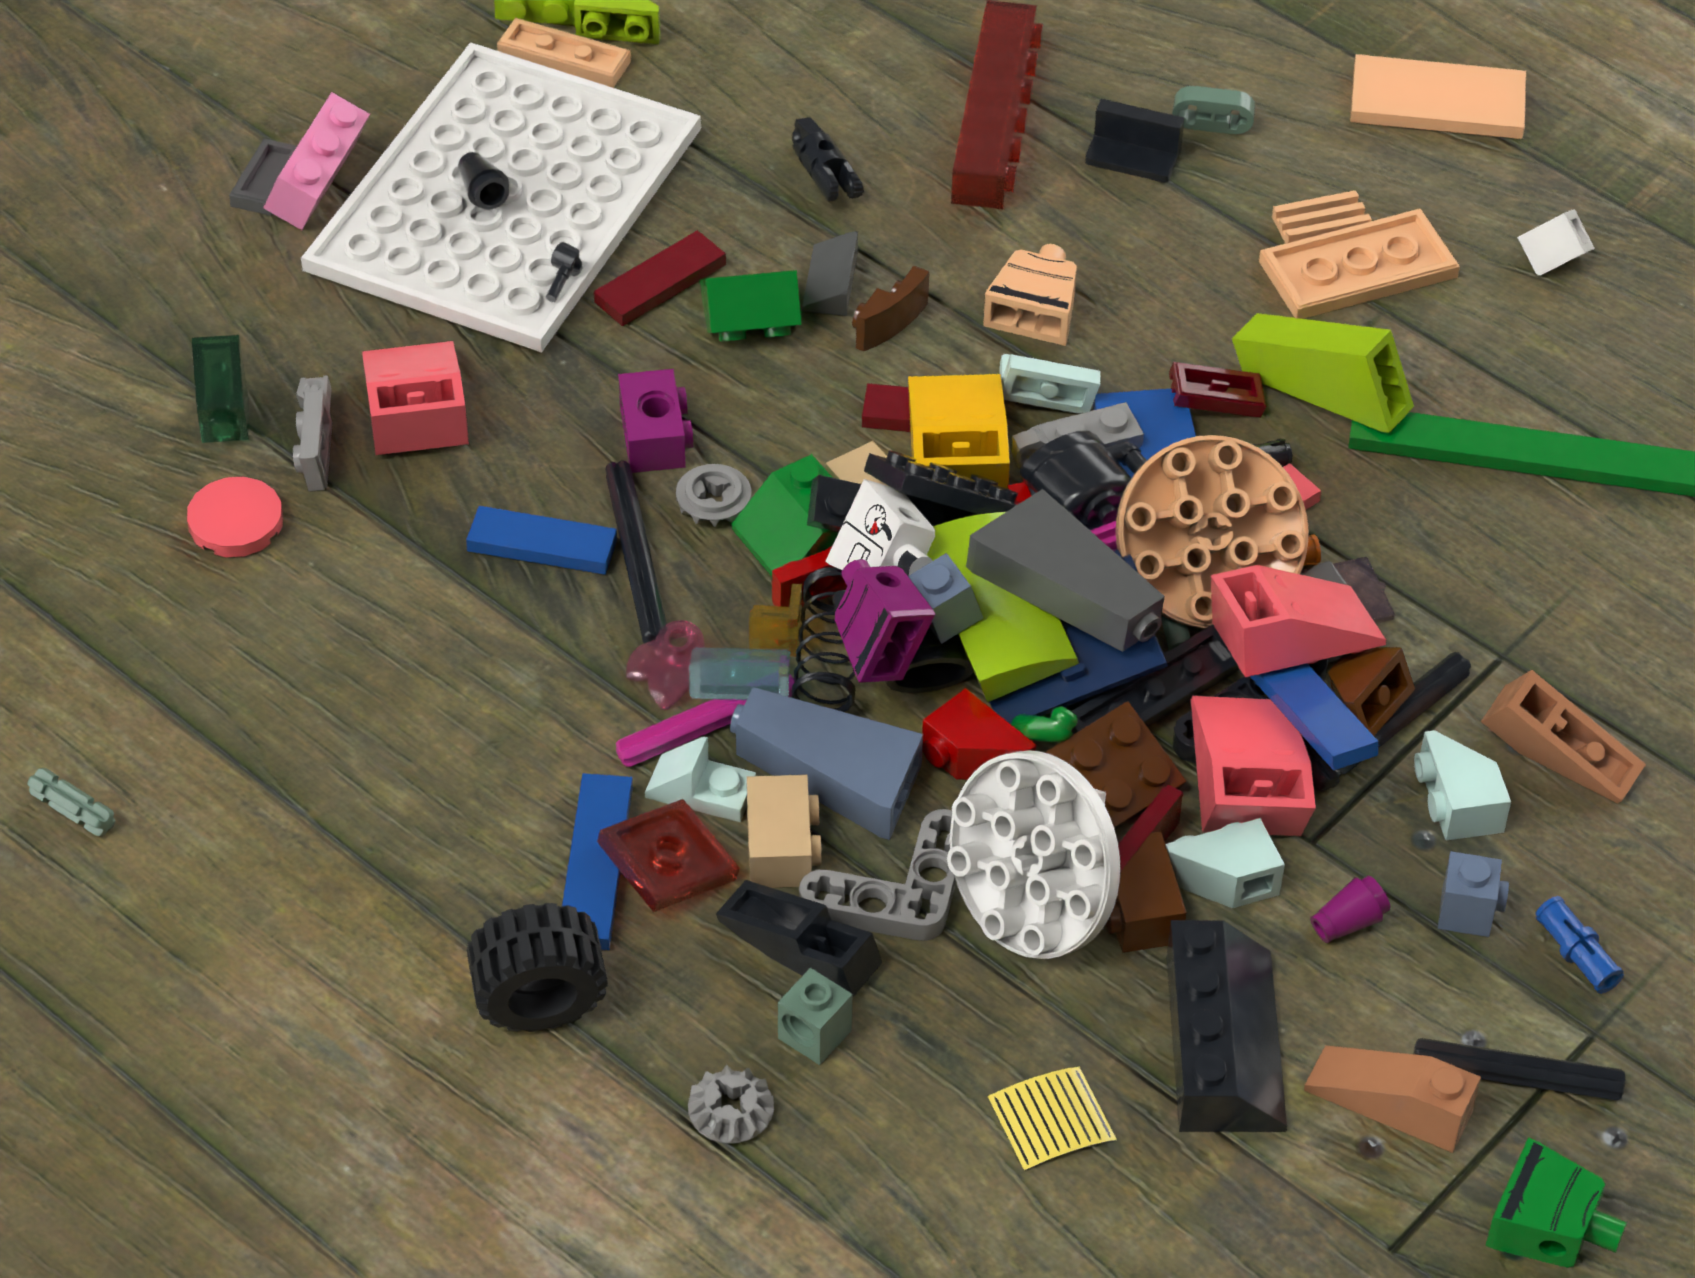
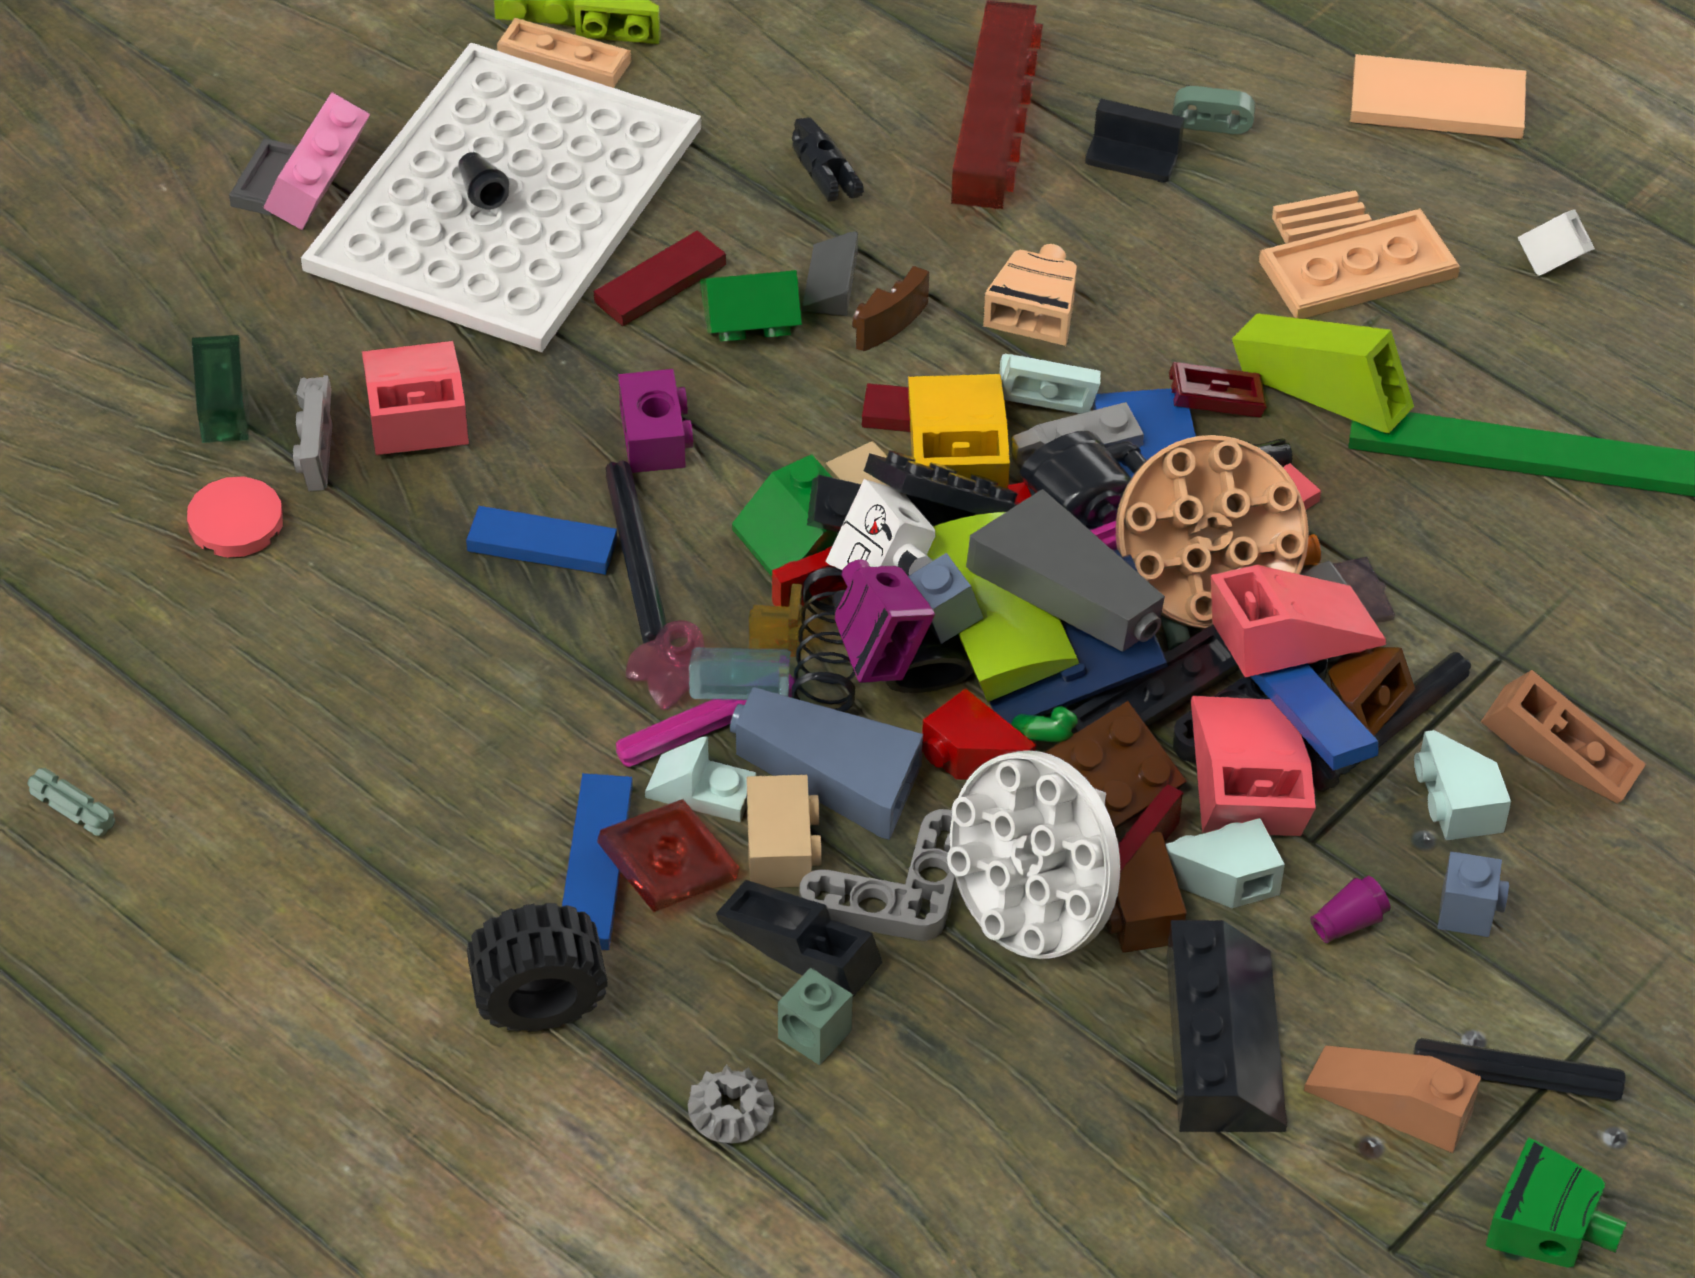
(567, 261): black hand -> none
(716, 480): light grey gear -> none
(1051, 1116): light yellow sticker -> none
(1579, 944): blue pin -> none

